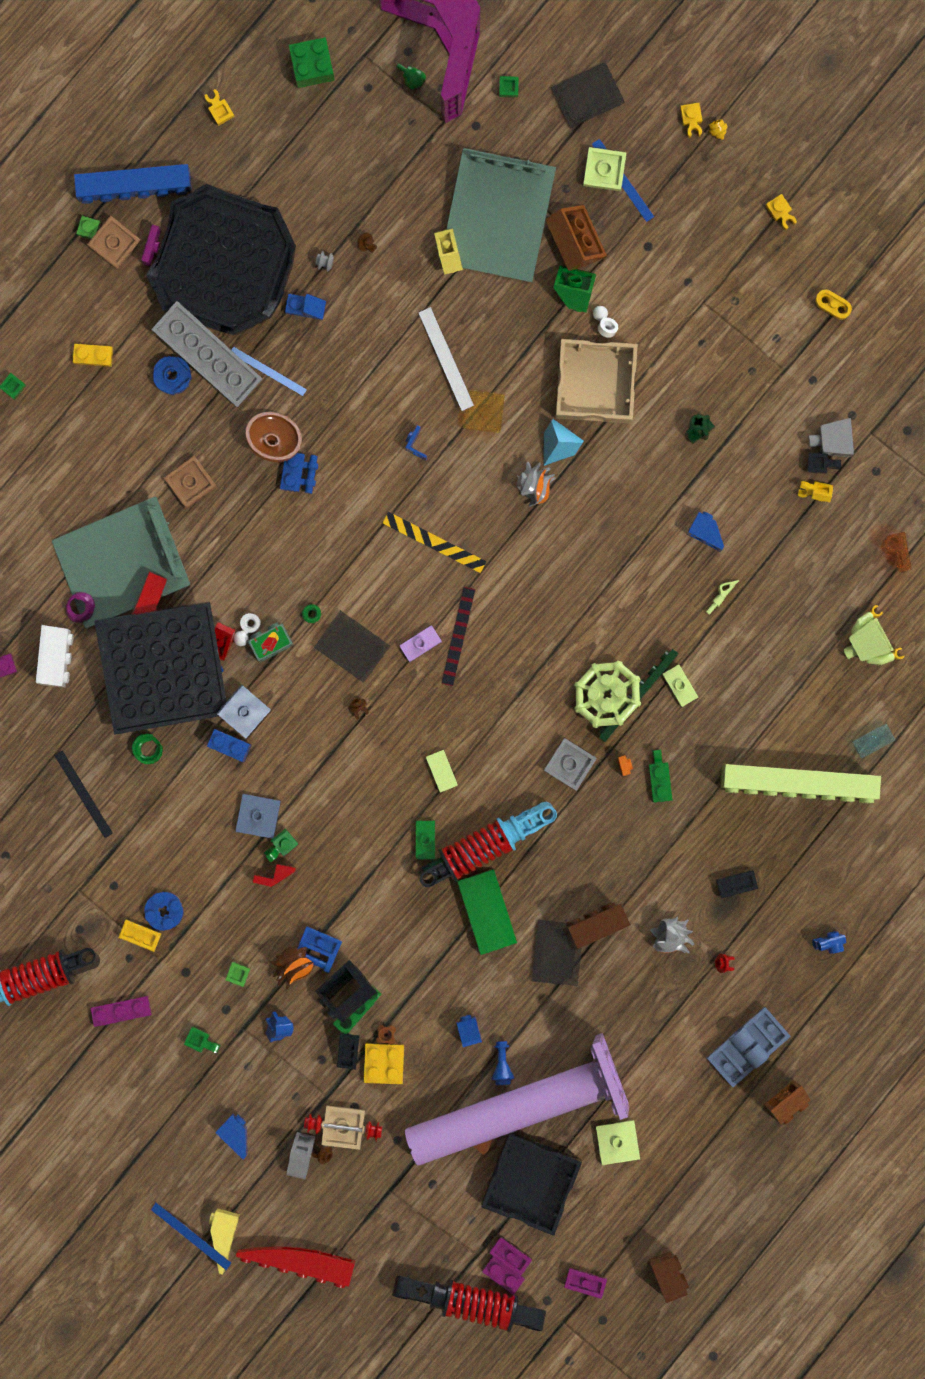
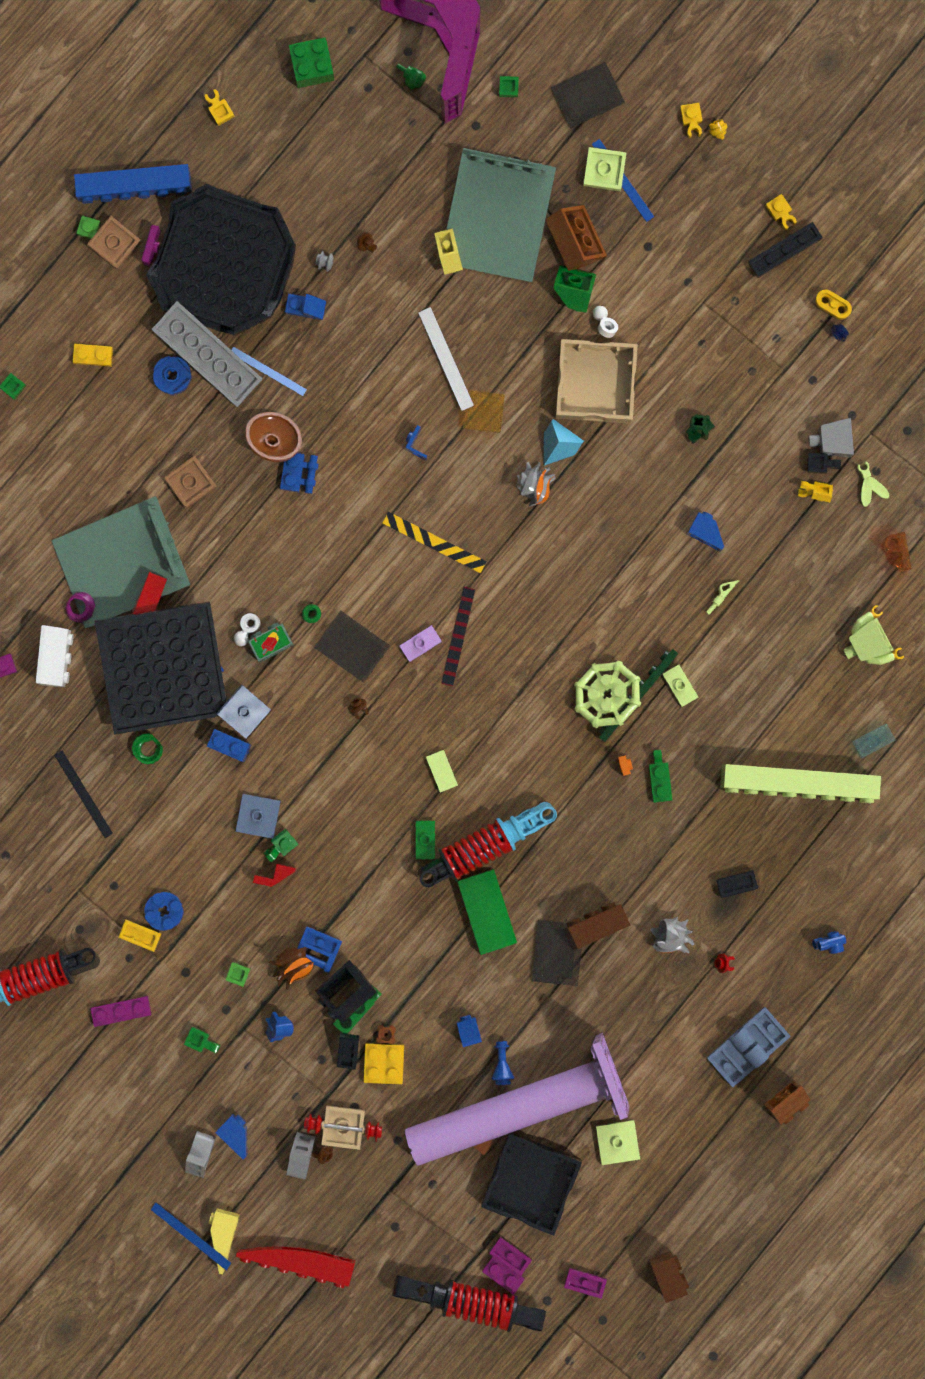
(199, 1154): none -> light grey tile
(224, 639): red slope -> none
(570, 764): light grey plate -> none
(785, 250): none -> black plate
(839, 332): none -> clear blue plate
(870, 484): none -> yellowish green piece

